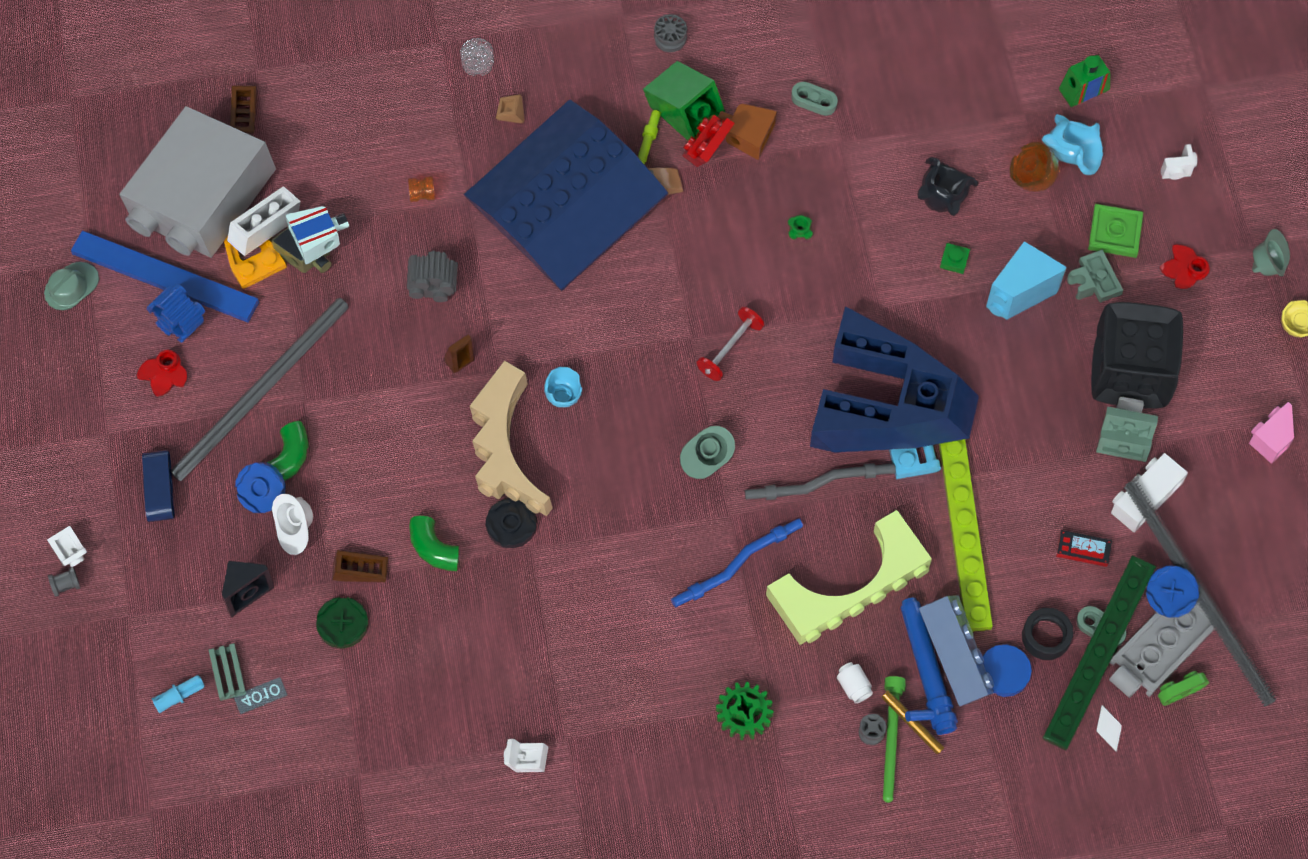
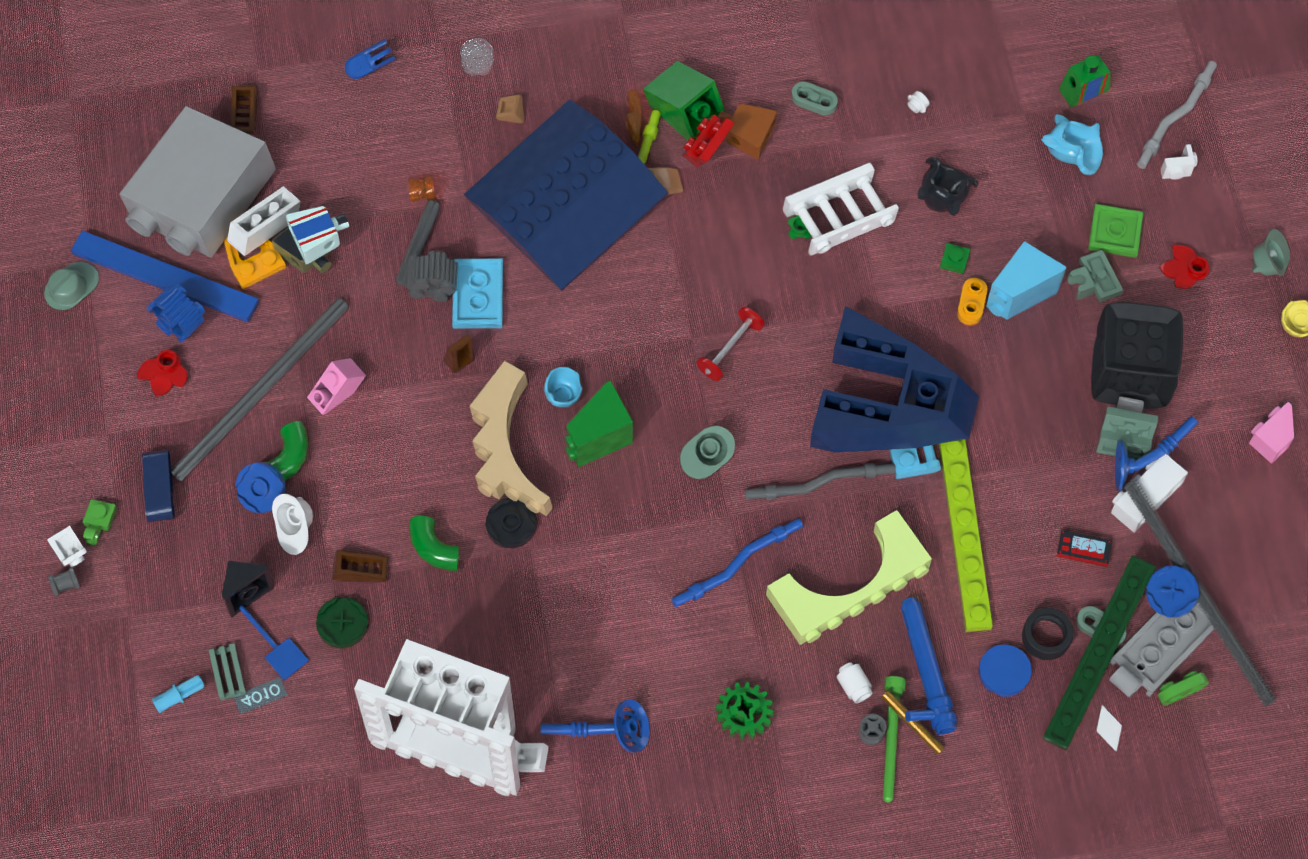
(97, 518): none -> bright green plate
(284, 658): none -> blue piece
(336, 385): none -> bright pink slope
(363, 62): none -> blue arm
(419, 238): none -> dark grey axle
(450, 719): none -> white plate
(478, 294): none -> medium azure tile
(599, 427): none -> green slope
(620, 727): none -> blue dish
(634, 119): none -> clear orange slope
(670, 34): dark grey wheel -> none
(839, 187): none -> white fence
(918, 102): none -> white plate
(957, 649): sand blue wedge -> none
(972, 299): none -> light orange plate
(1034, 167): clear orange cylinder -> none
(1127, 465): none -> blue dish
(1152, 145): none -> light grey bar

